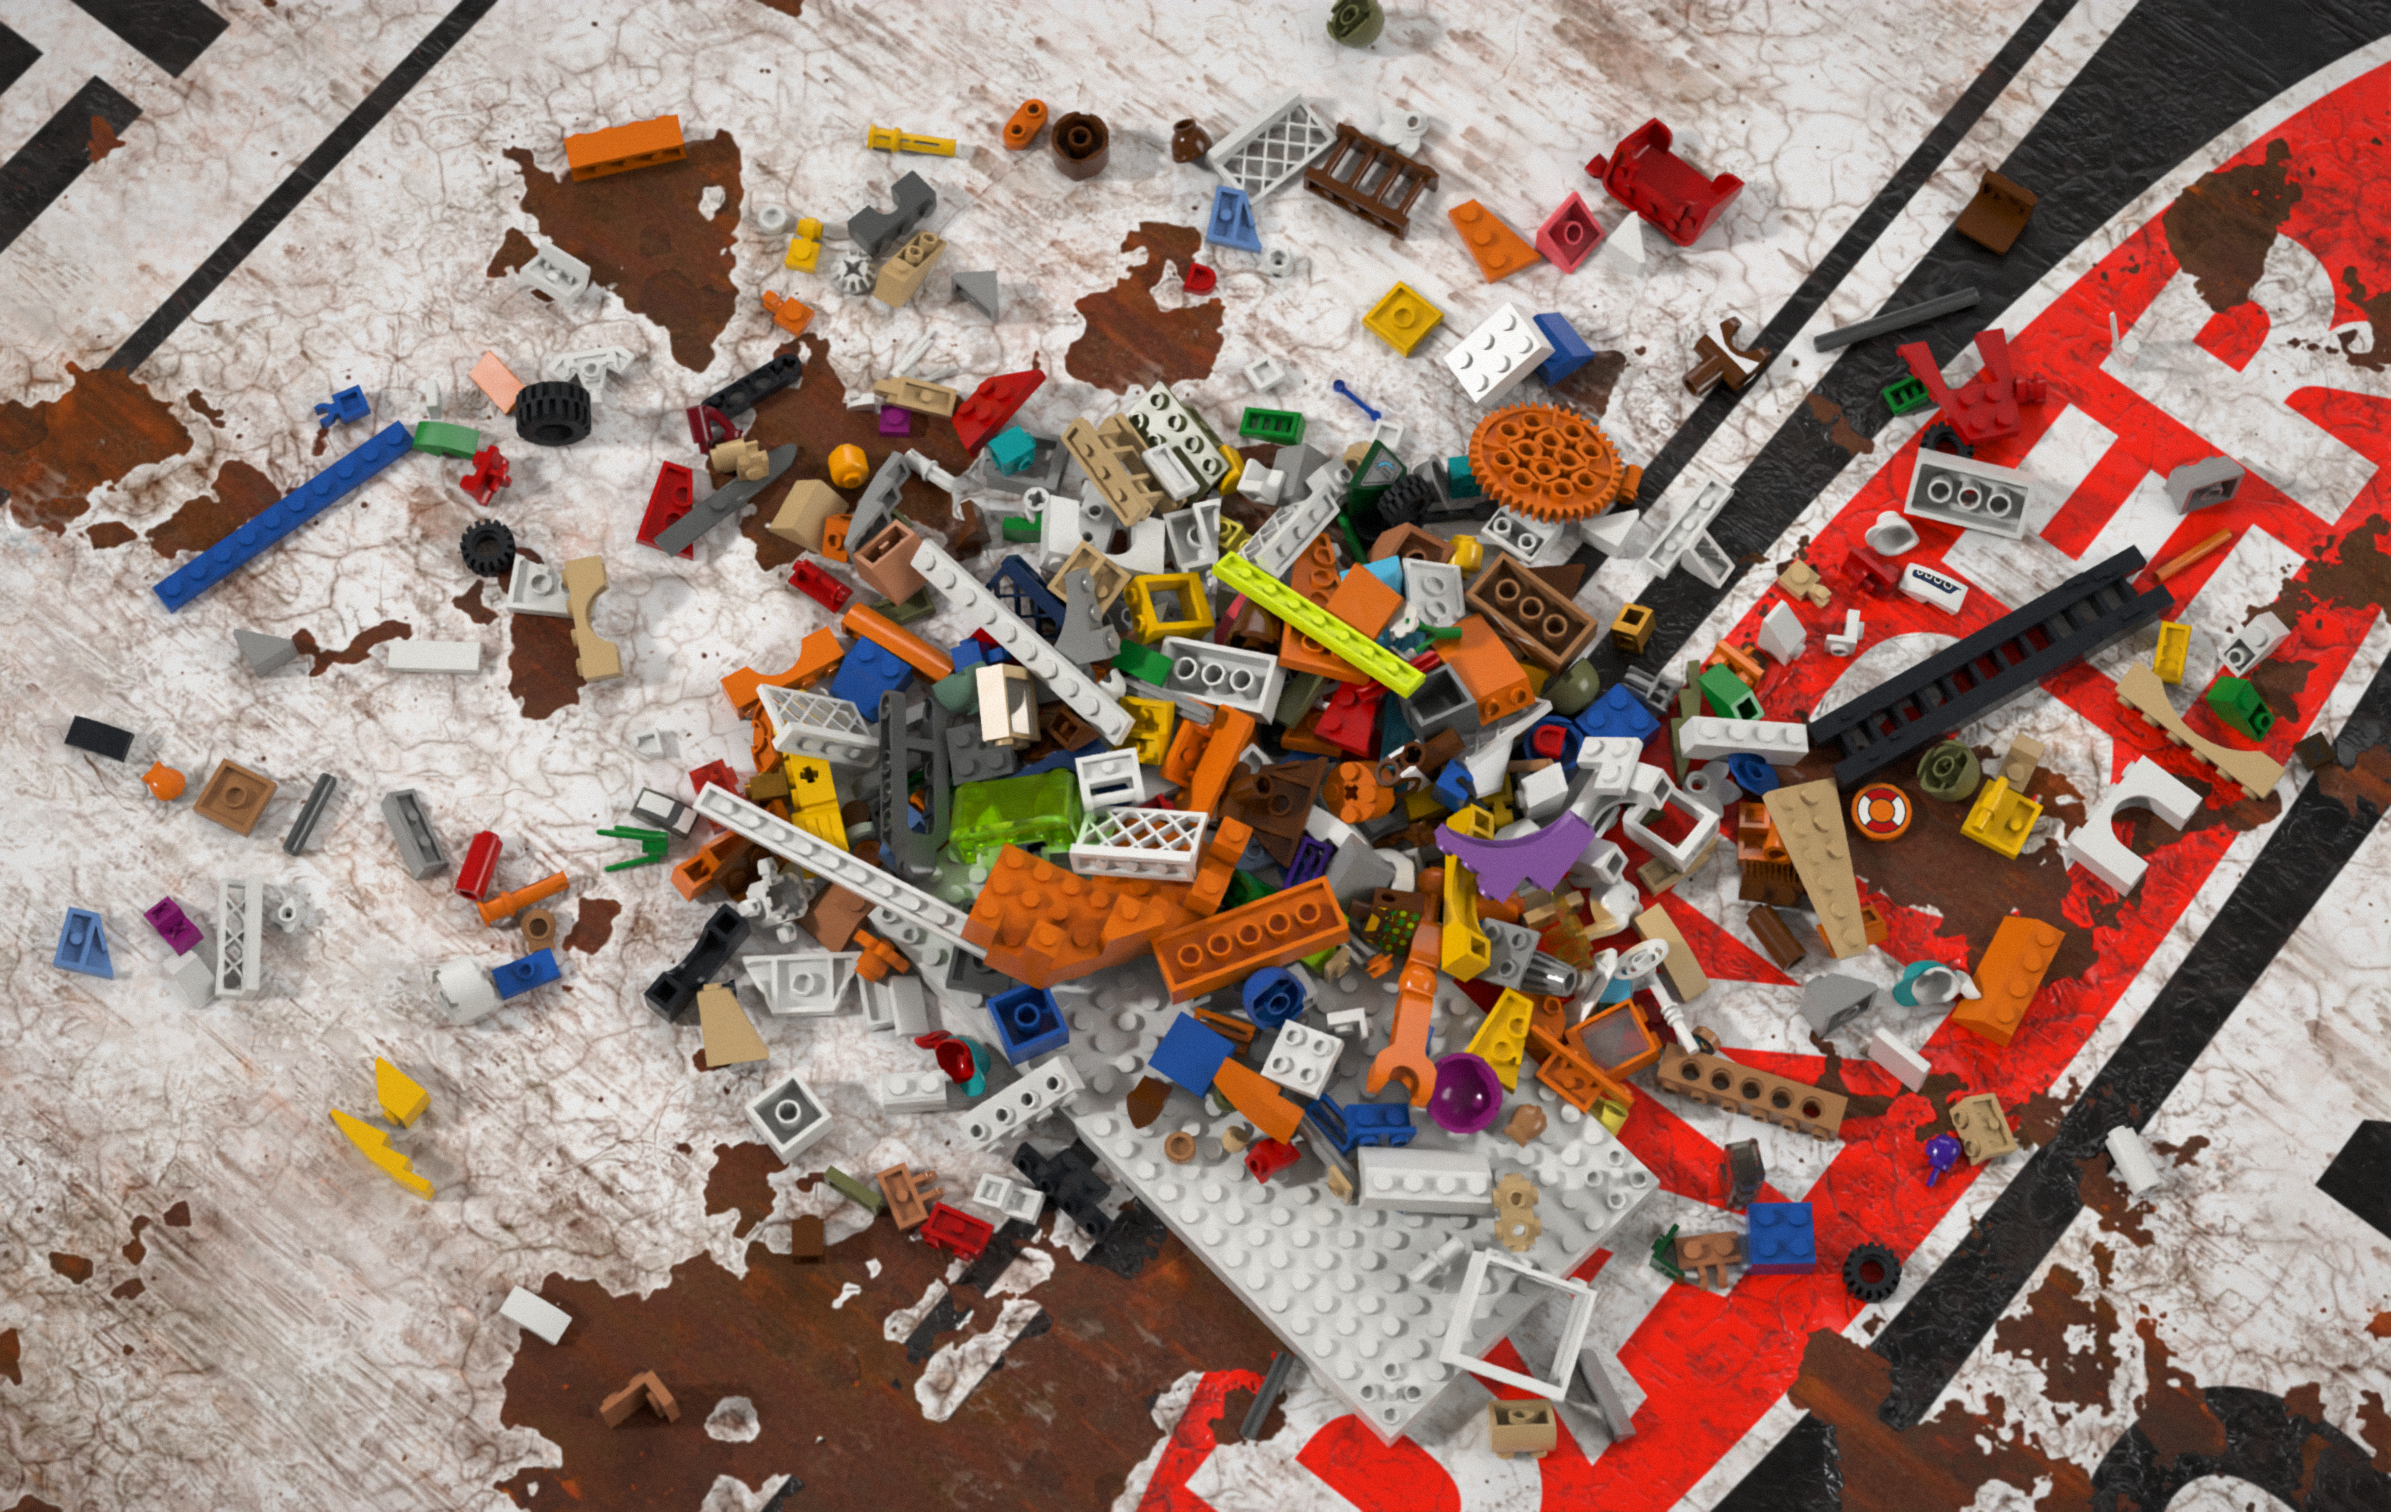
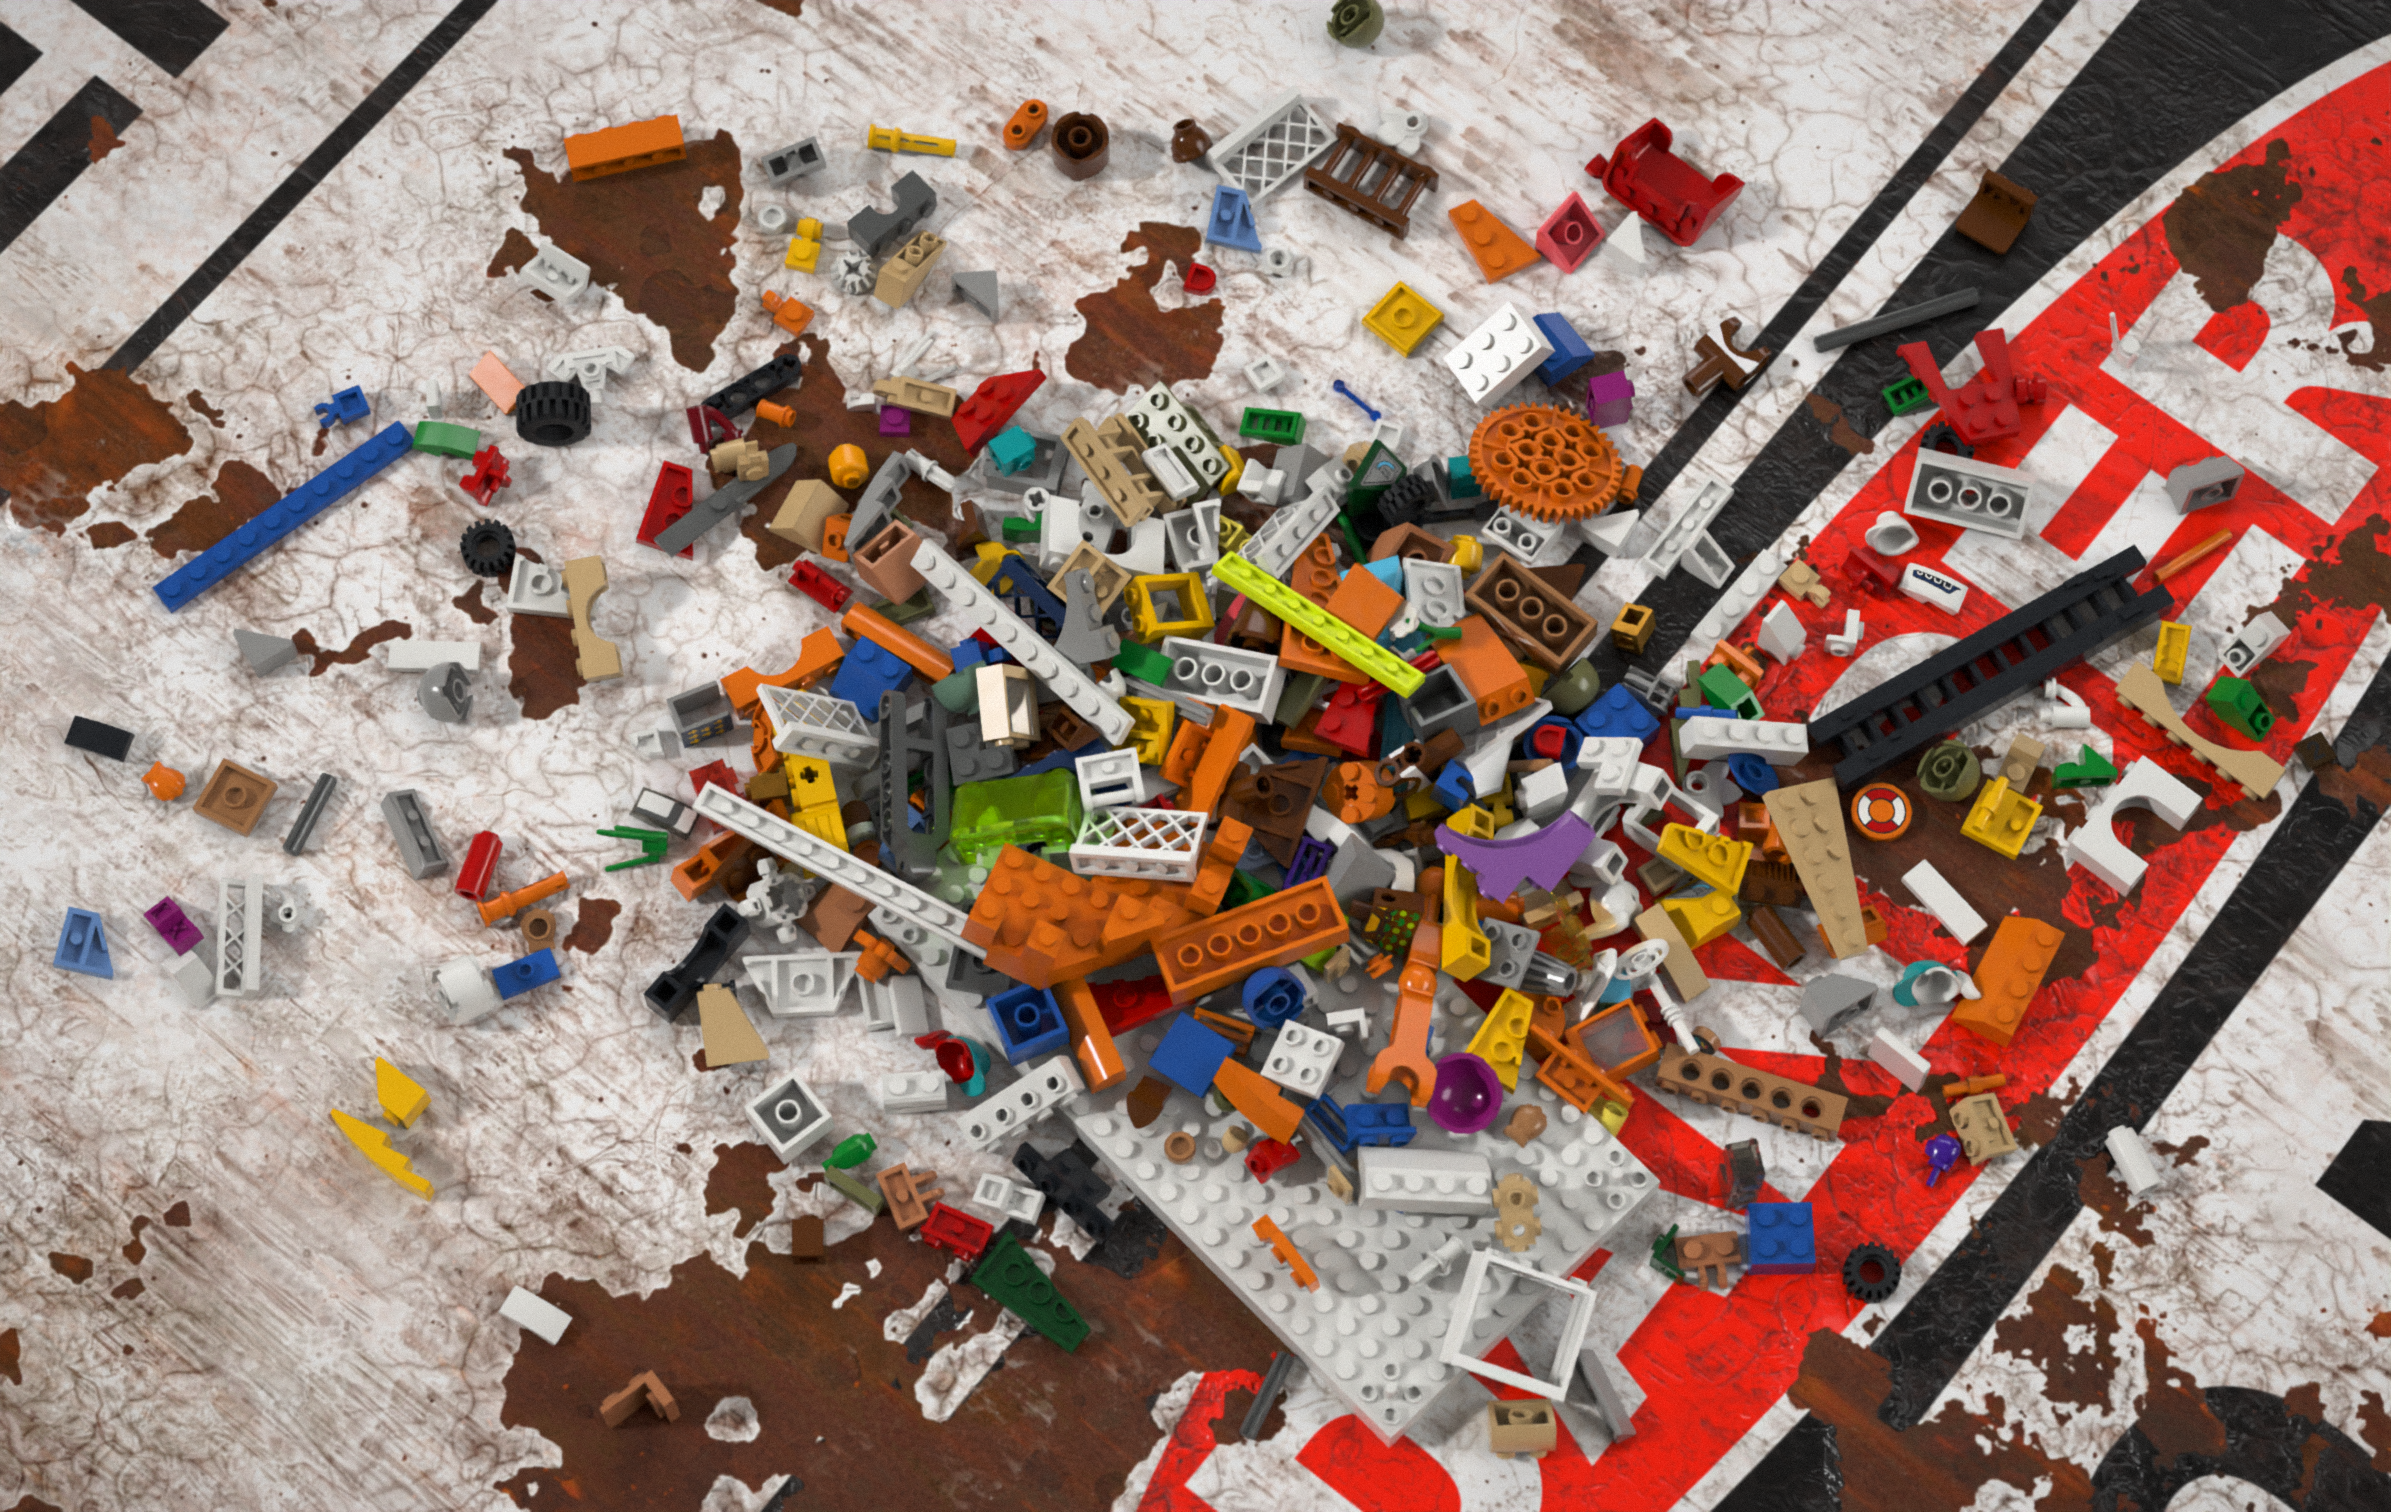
(445, 692): none -> light grey cylinder
(703, 729): none -> light grey piece
(782, 415): none -> orange pin
(793, 162): none -> light grey brick
(851, 1152): none -> green plant
(992, 555): none -> yellow plate
(1024, 1290): none -> dark green wing
(1088, 1035): none -> orange brick
(1133, 1002): none -> red wing
(1285, 1252): none -> orange hinge
(1609, 399): none -> magenta brick
(1700, 912): none -> yellow slope
(1705, 711): none -> blue bar
(1706, 856): none -> yellow wing
(1739, 601): none -> white plate
(1944, 902): none -> white tile
(1973, 1085): none -> orange bar
(2064, 716): none -> white plant
(2092, 772): none -> green slope

